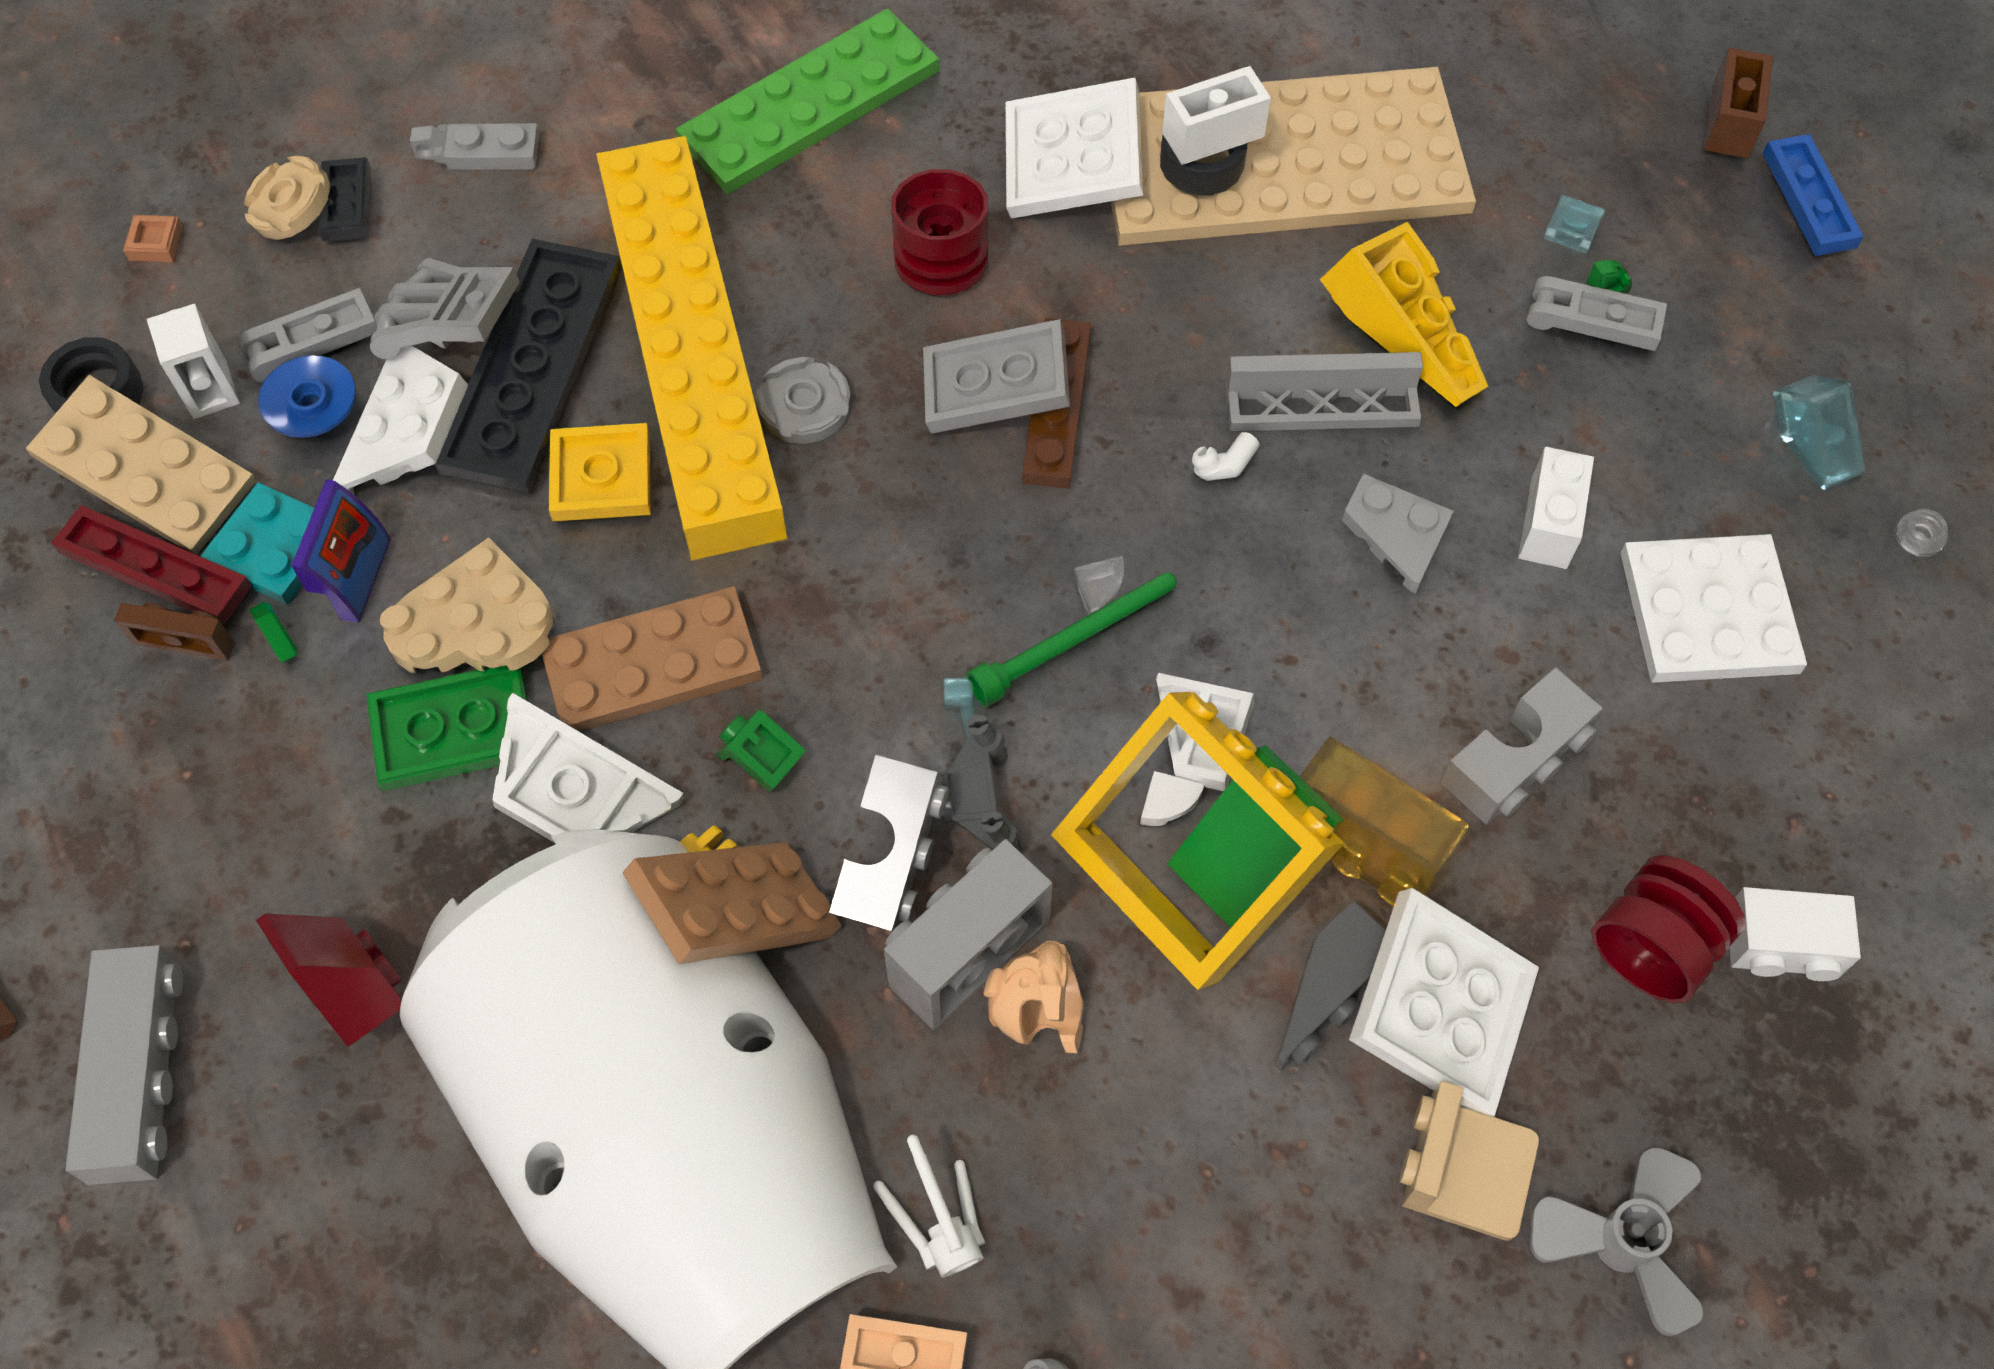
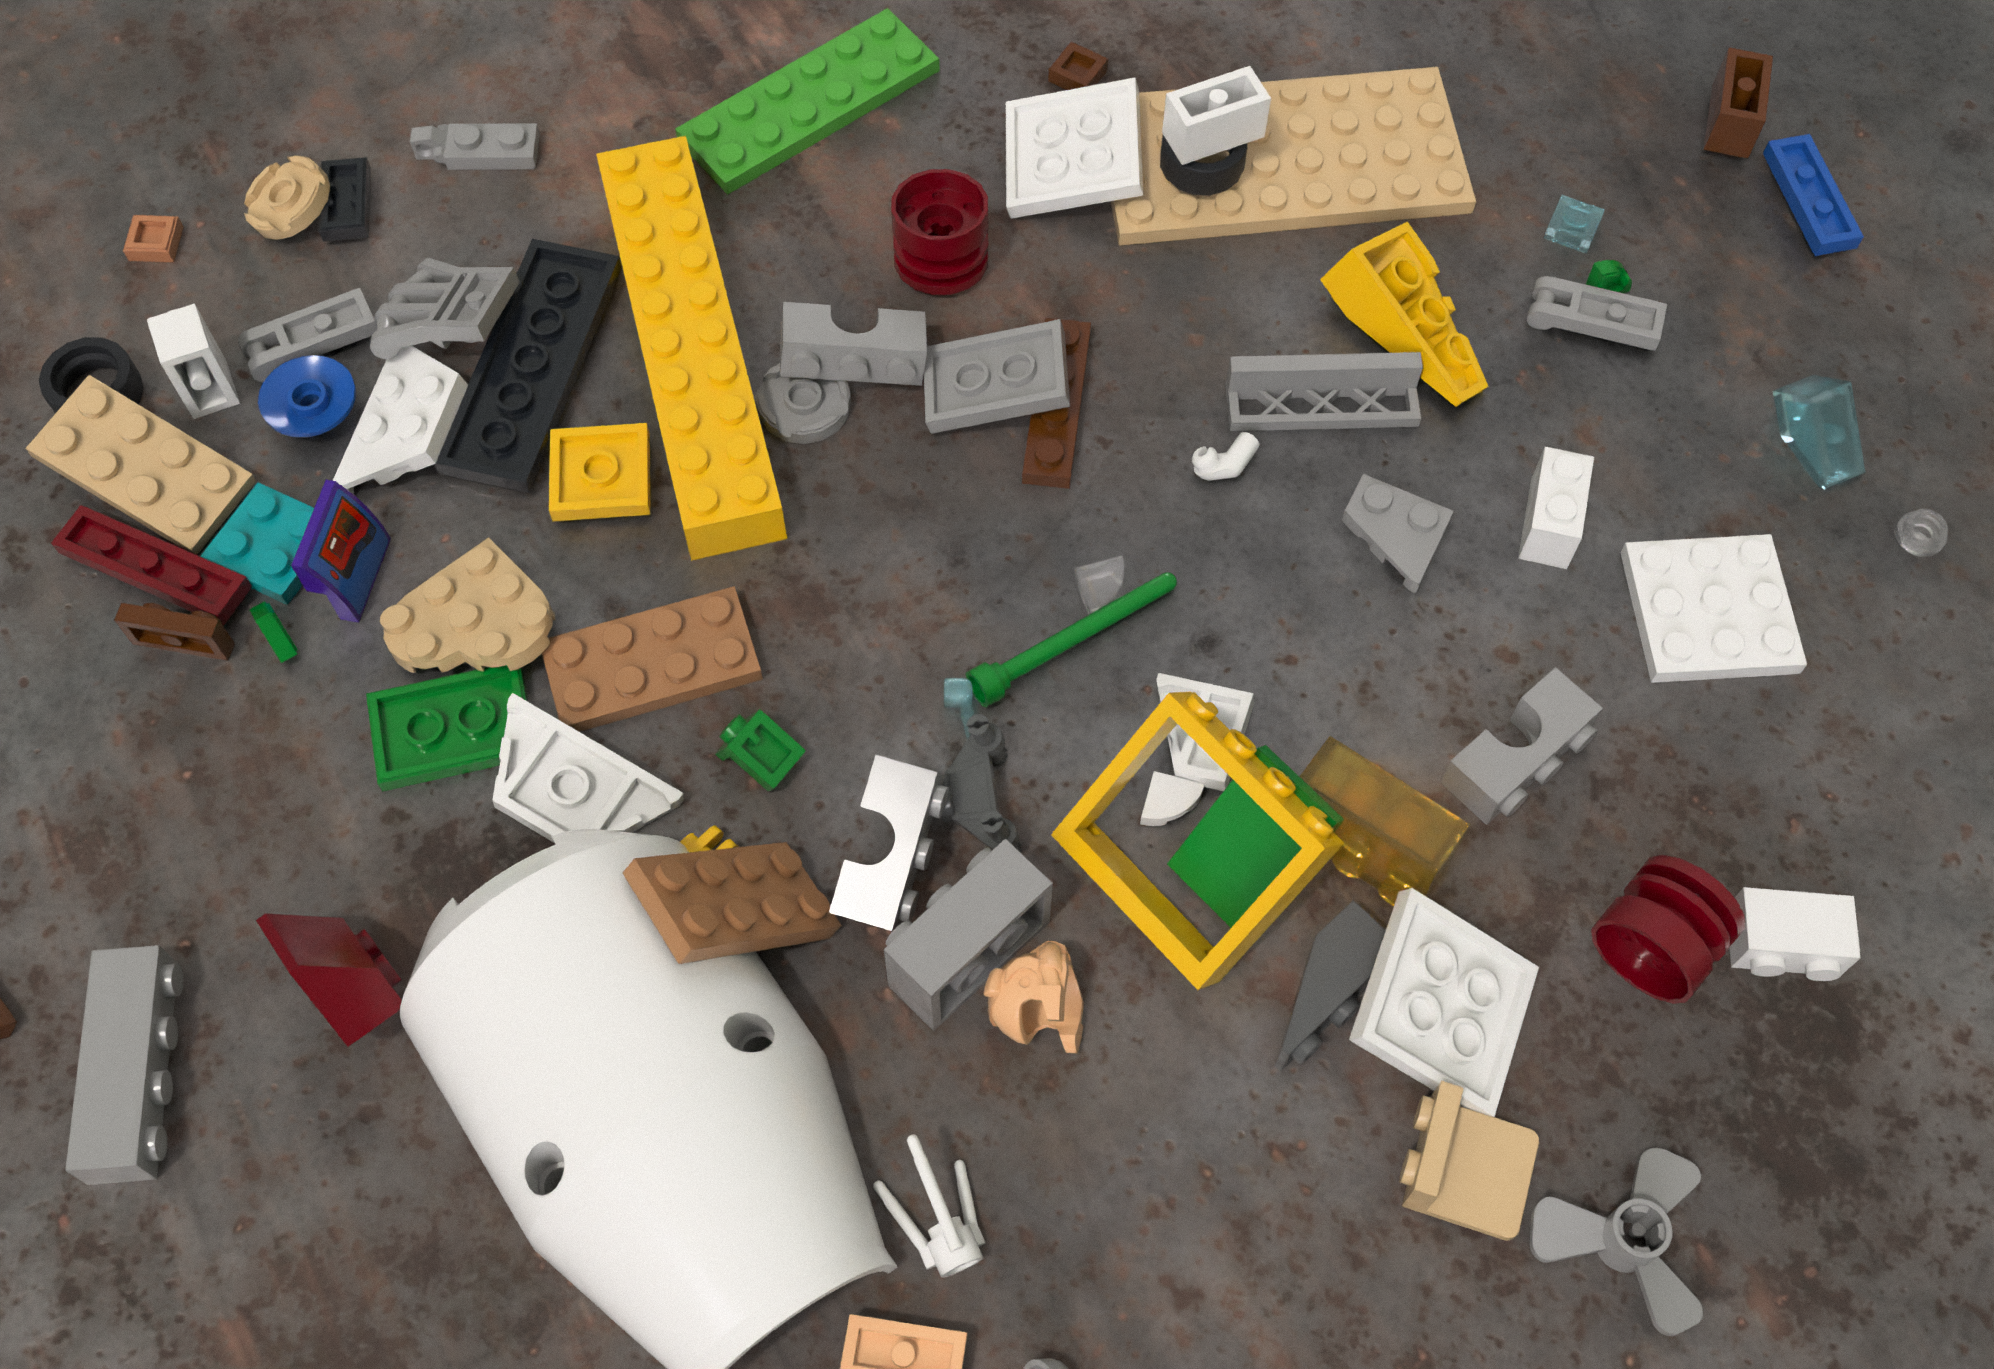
(820, 350): none -> light grey arch
(1077, 68): none -> reddish brown plate

